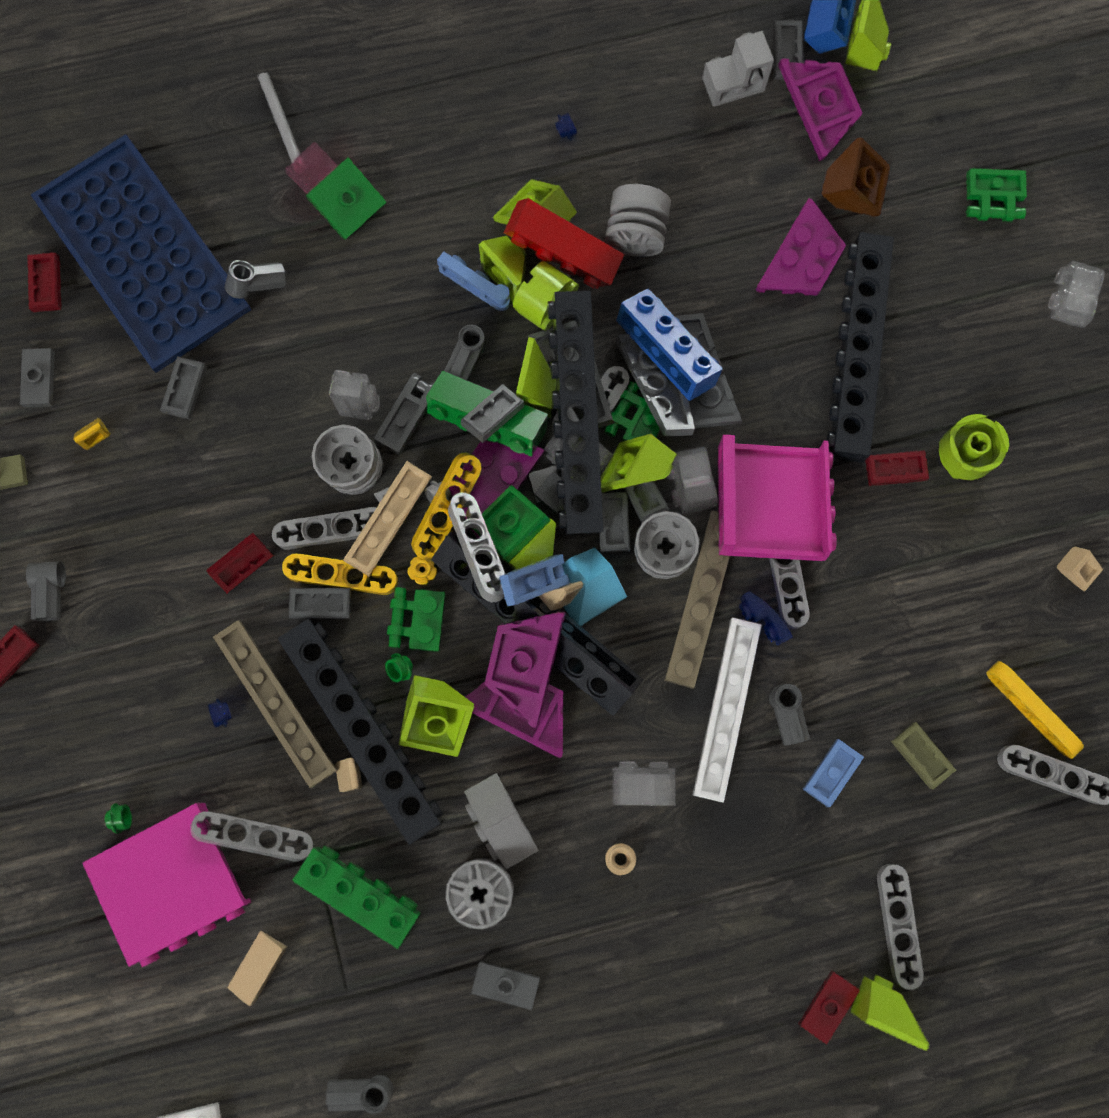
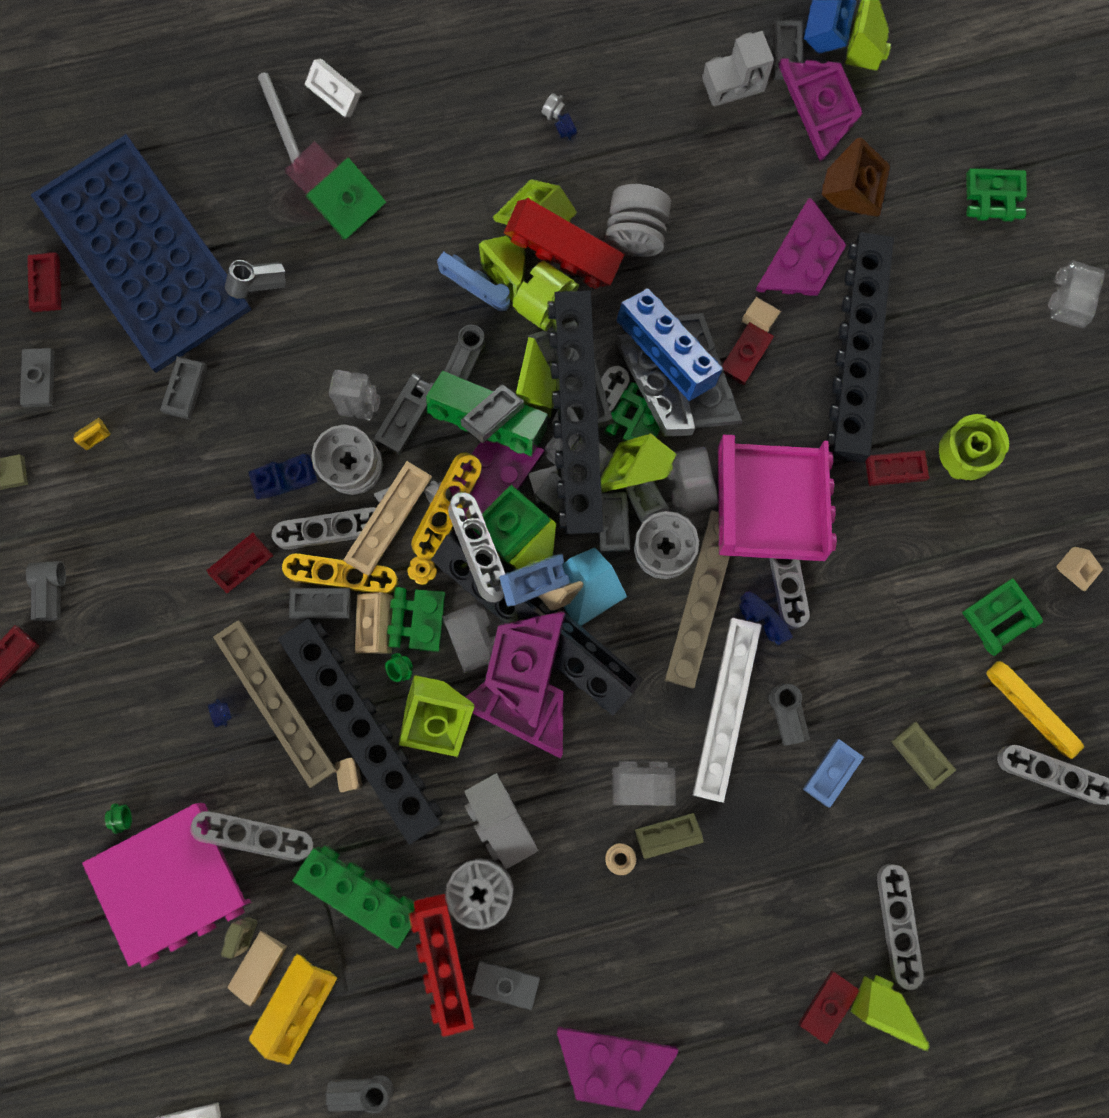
(239, 937): none -> olive plate
(282, 477): none -> clear blue slope
(292, 1010): none -> yellow panel
(332, 88): none -> white plate
(372, 621): none -> tan slope
(443, 965): none -> red brick
(470, 637): none -> clear brick
(553, 107): none -> light grey plate
(613, 1068): none -> magenta wing
(669, 836): none -> olive plate
(746, 353): none -> dark red plate
(761, 314): none -> tan slope
(998, 607): none -> green plate

